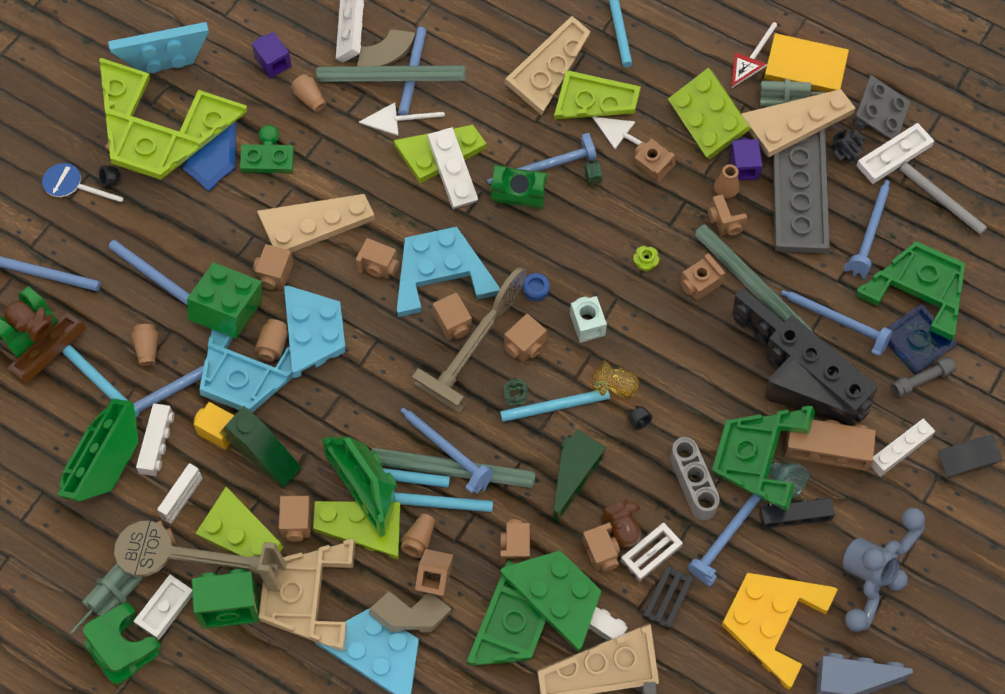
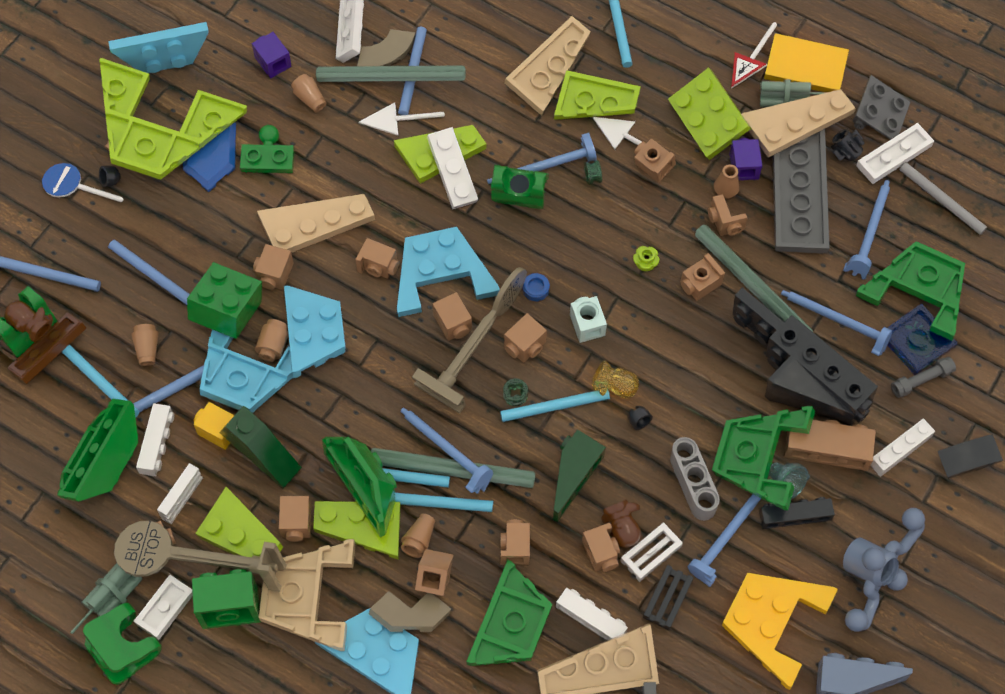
(557, 593): green wing -> none

